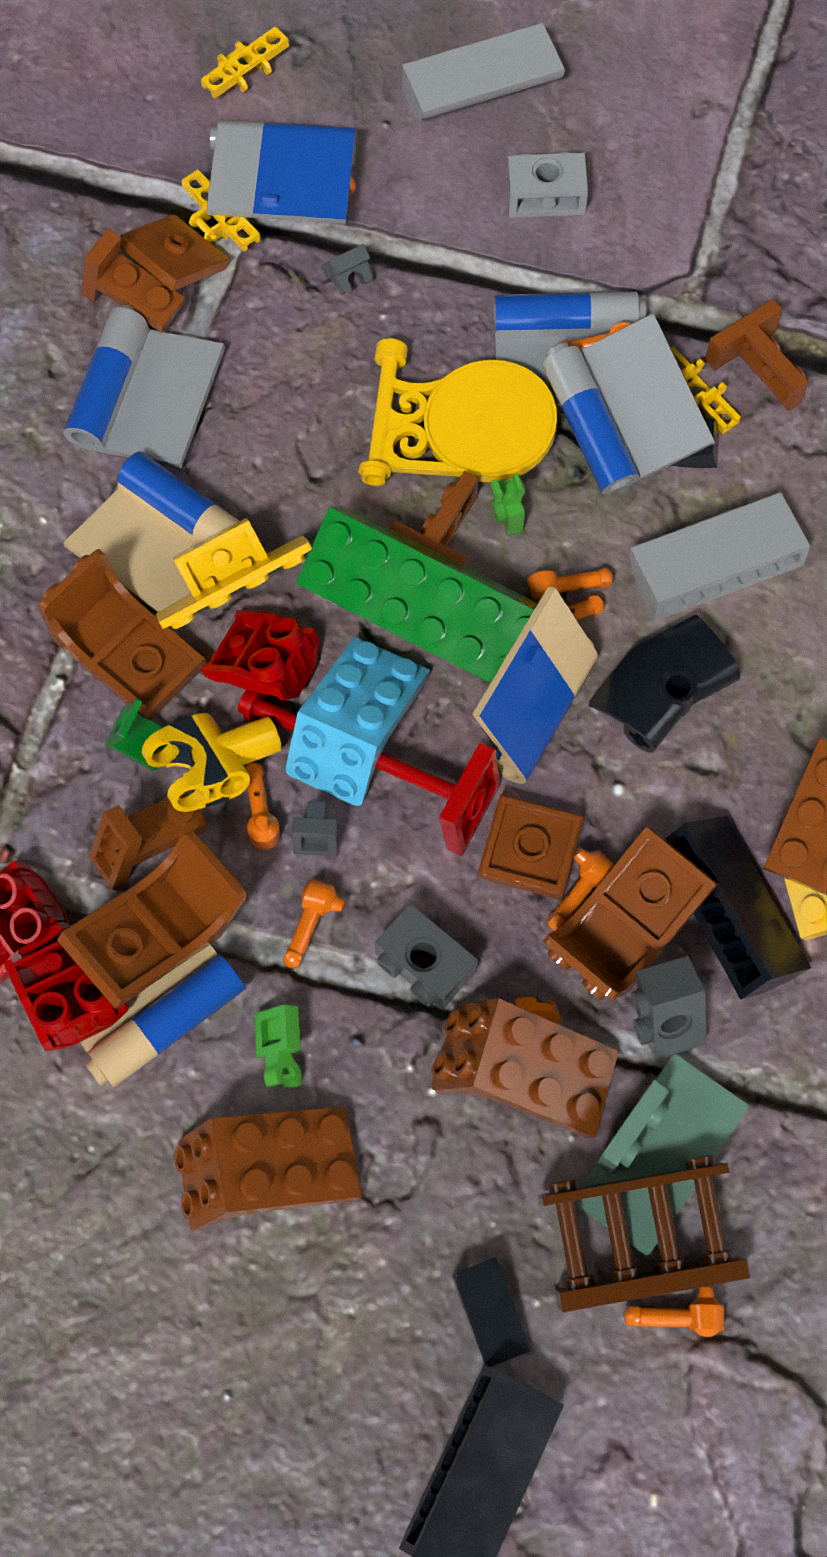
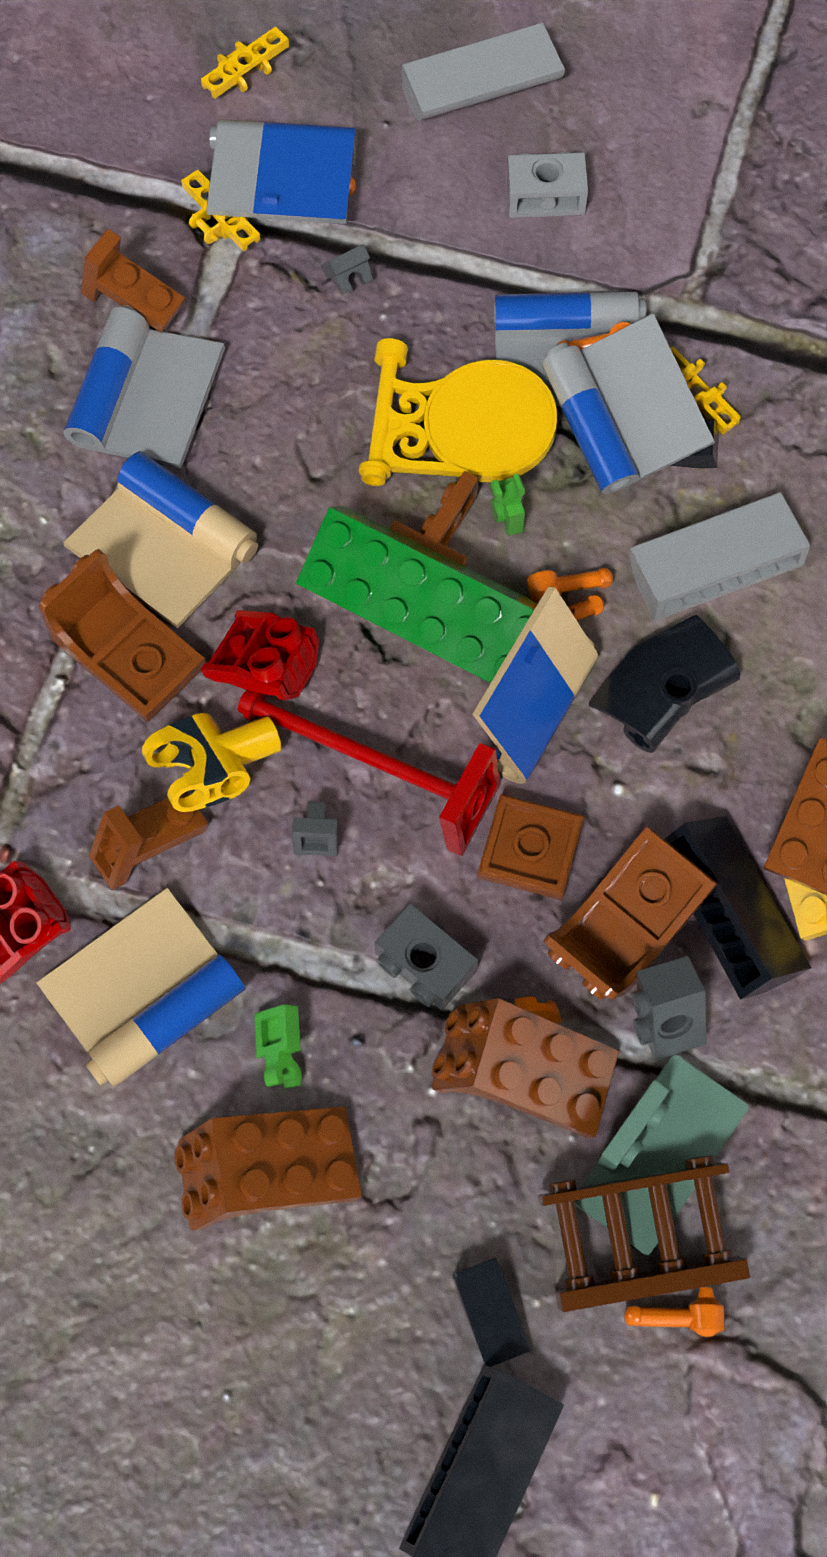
(59, 998): red slope -> none
(131, 732): green bracket -> none
(156, 922): dark orange bracket -> none
(173, 252): dark orange plate -> none
(223, 566): yellow bracket -> none
(262, 826): orange piece -> none
(317, 900): orange piece -> none
(351, 719): medium azure bracket -> none
(592, 870): orange piece -> none
(752, 342): dark orange bracket -> none

